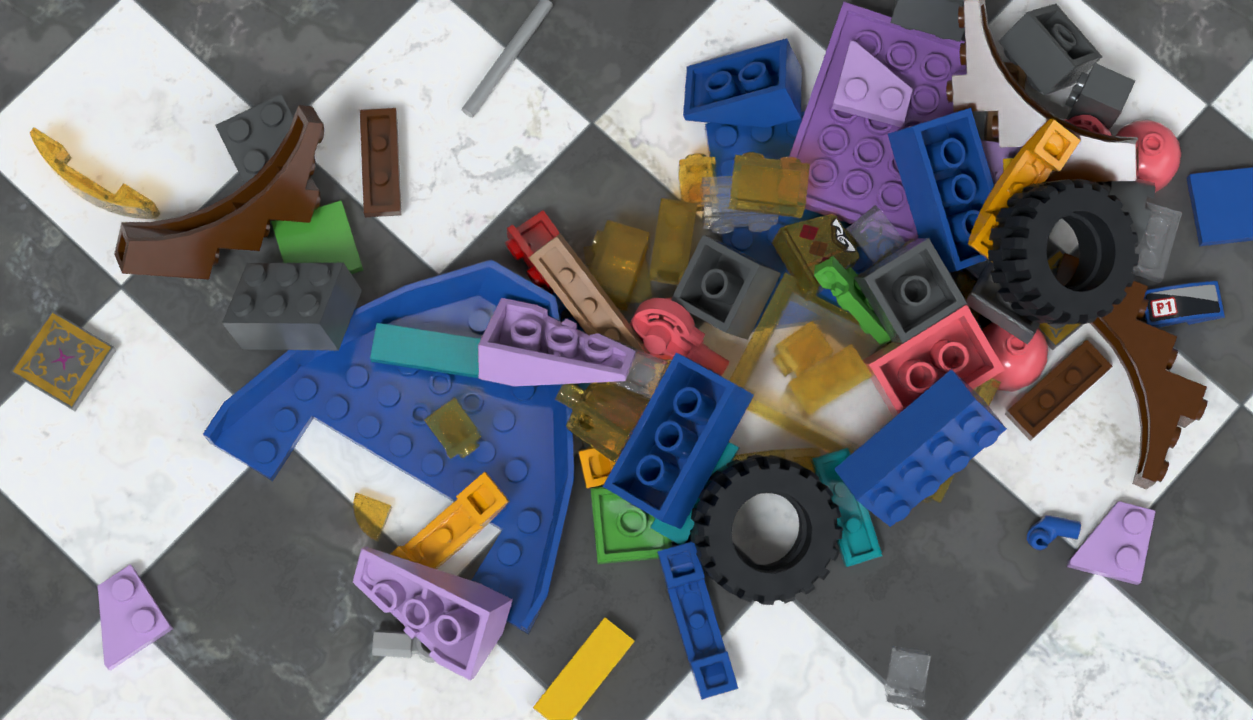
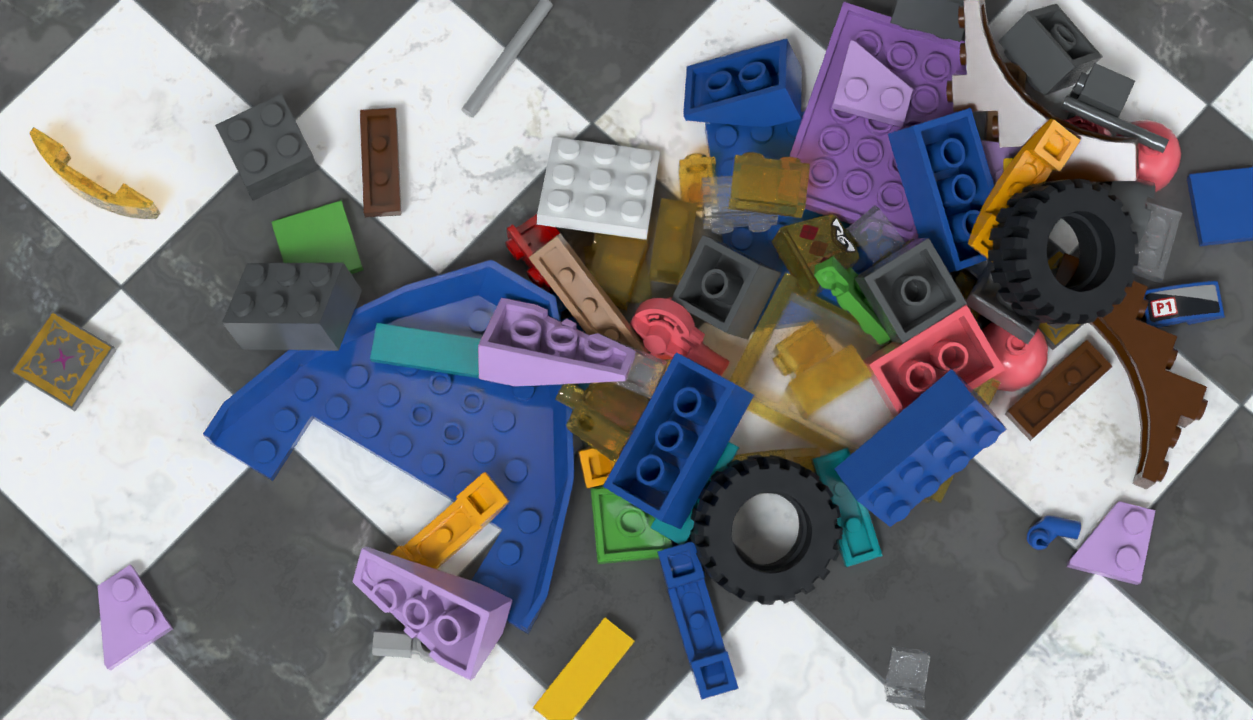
(240, 221): reddish brown arch -> none
(371, 515): clear yellow tile -> none
(454, 429): clear yellow bracket -> none
(598, 188): none -> white plate
(1114, 123): none -> dark grey bar

